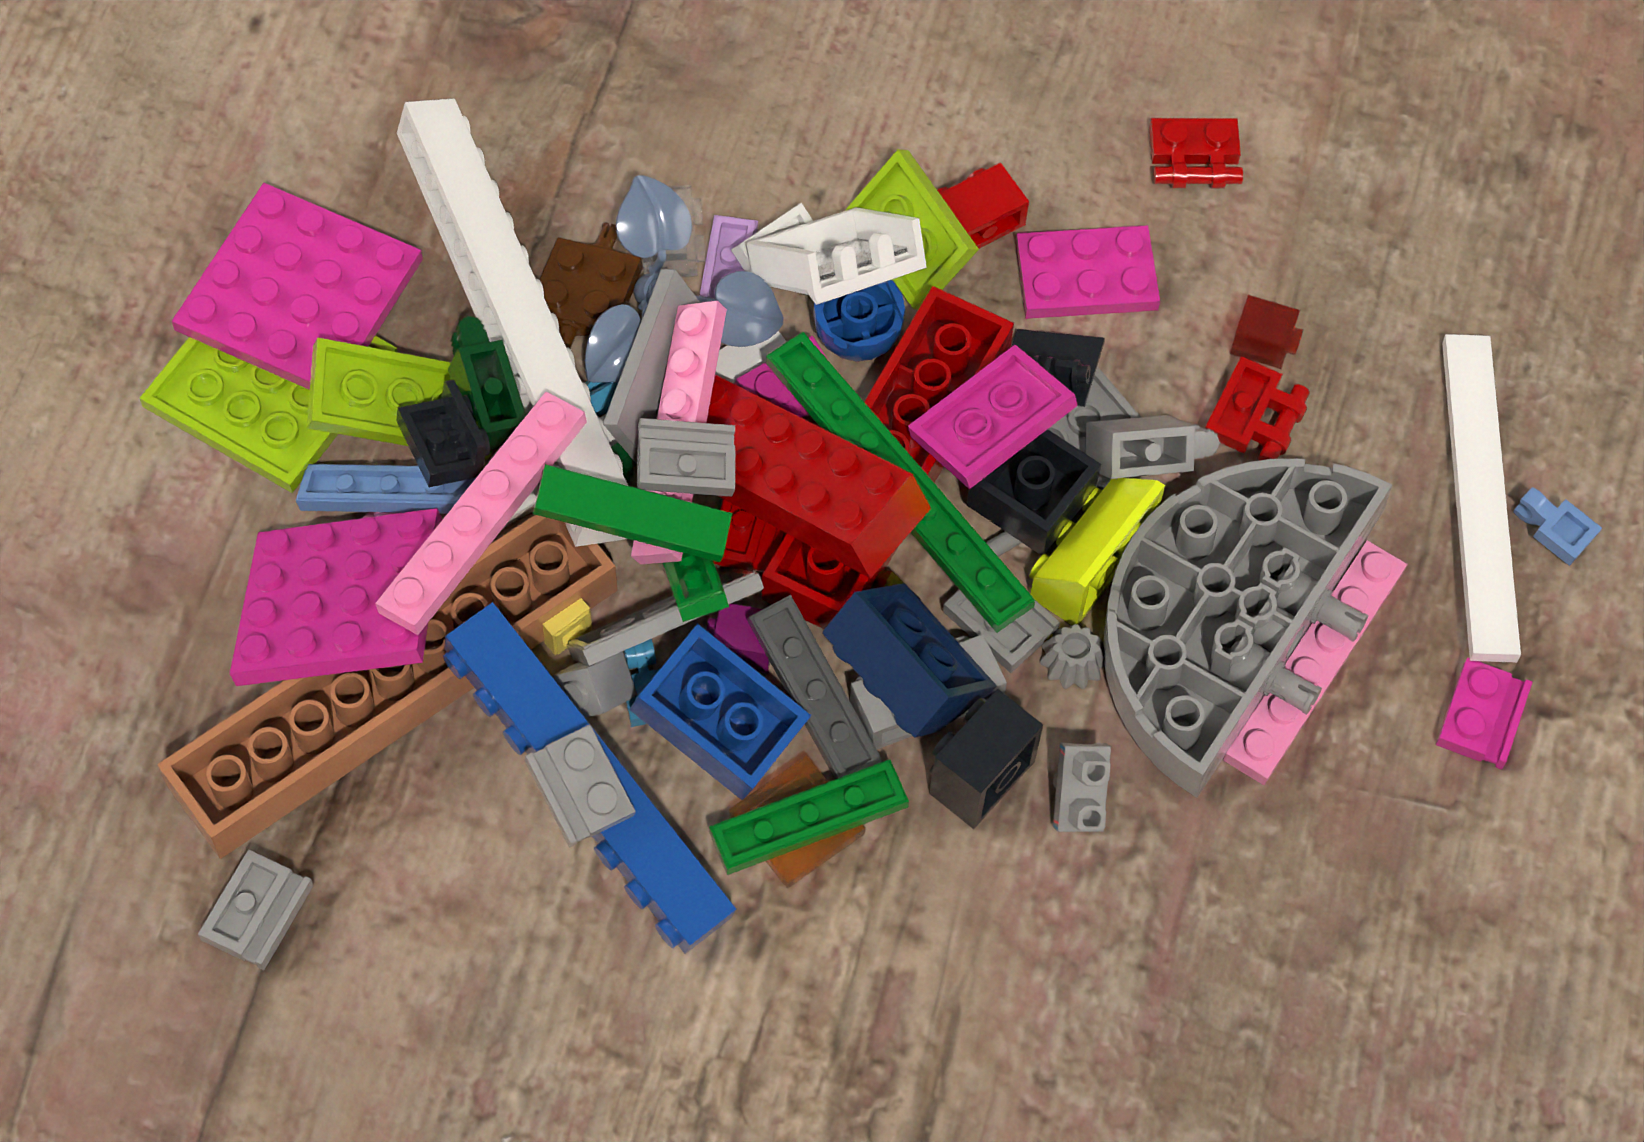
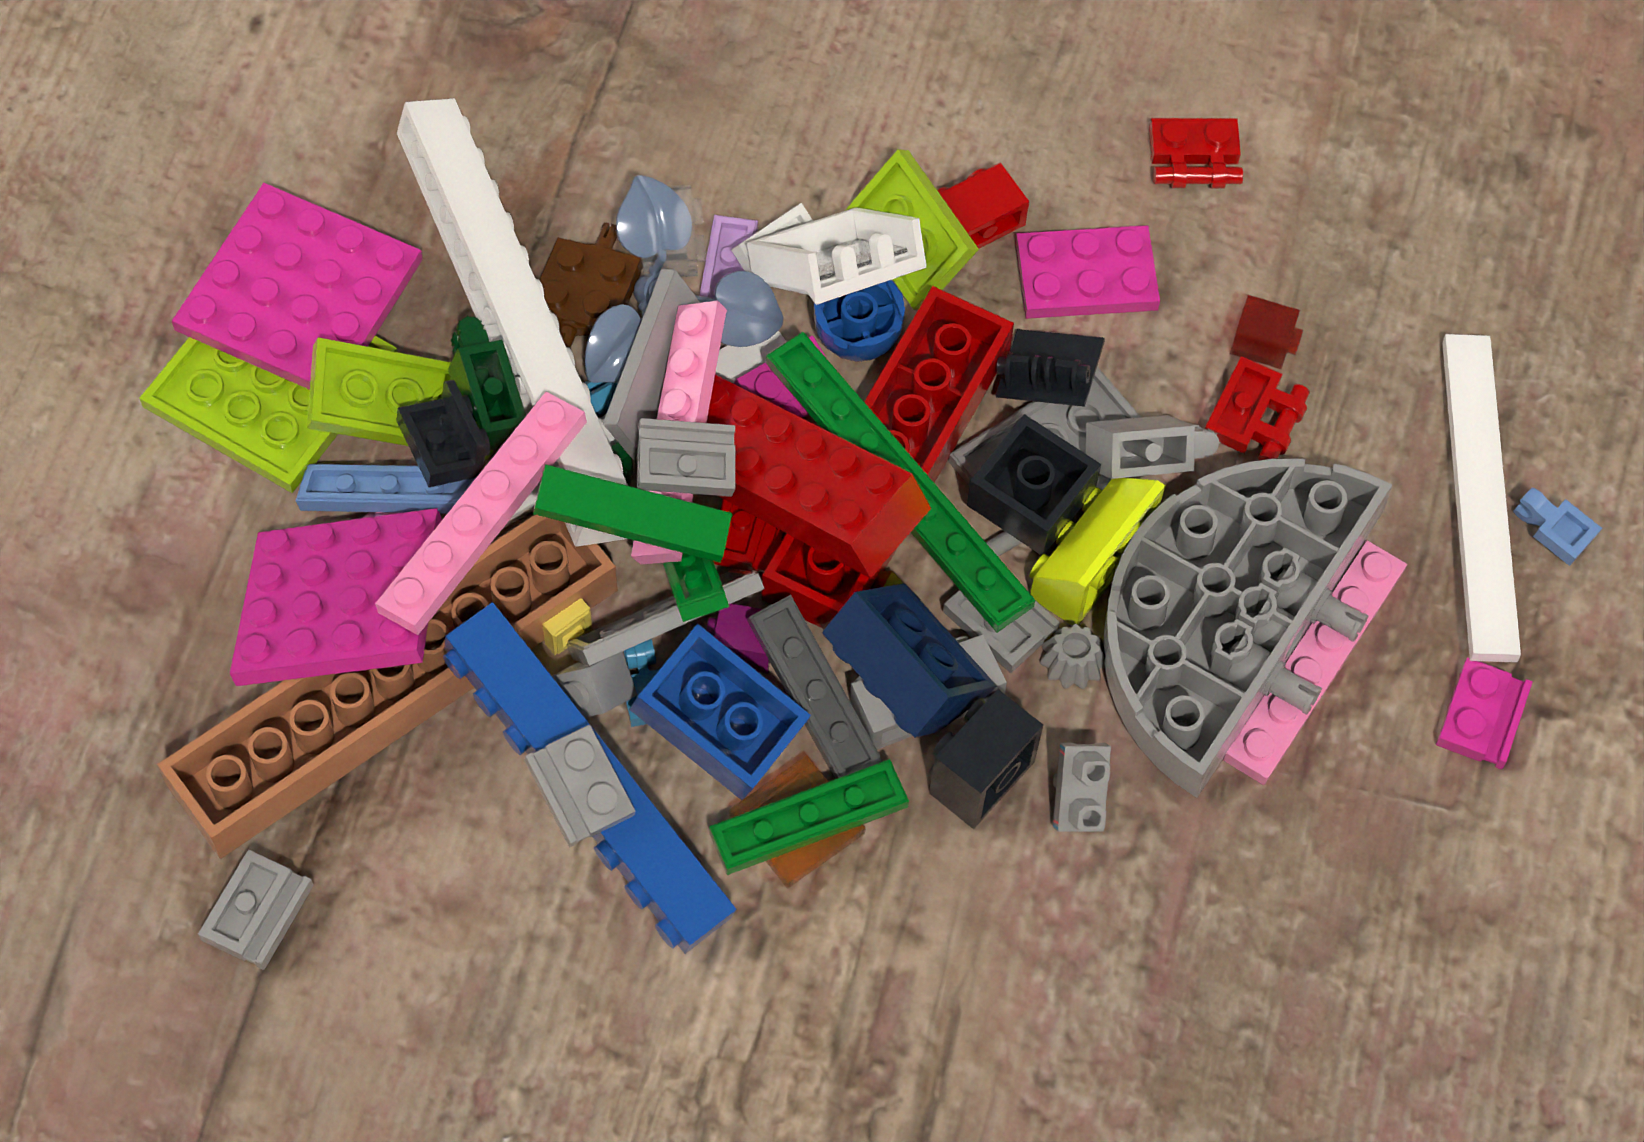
(992, 416): dark pink plate -> none

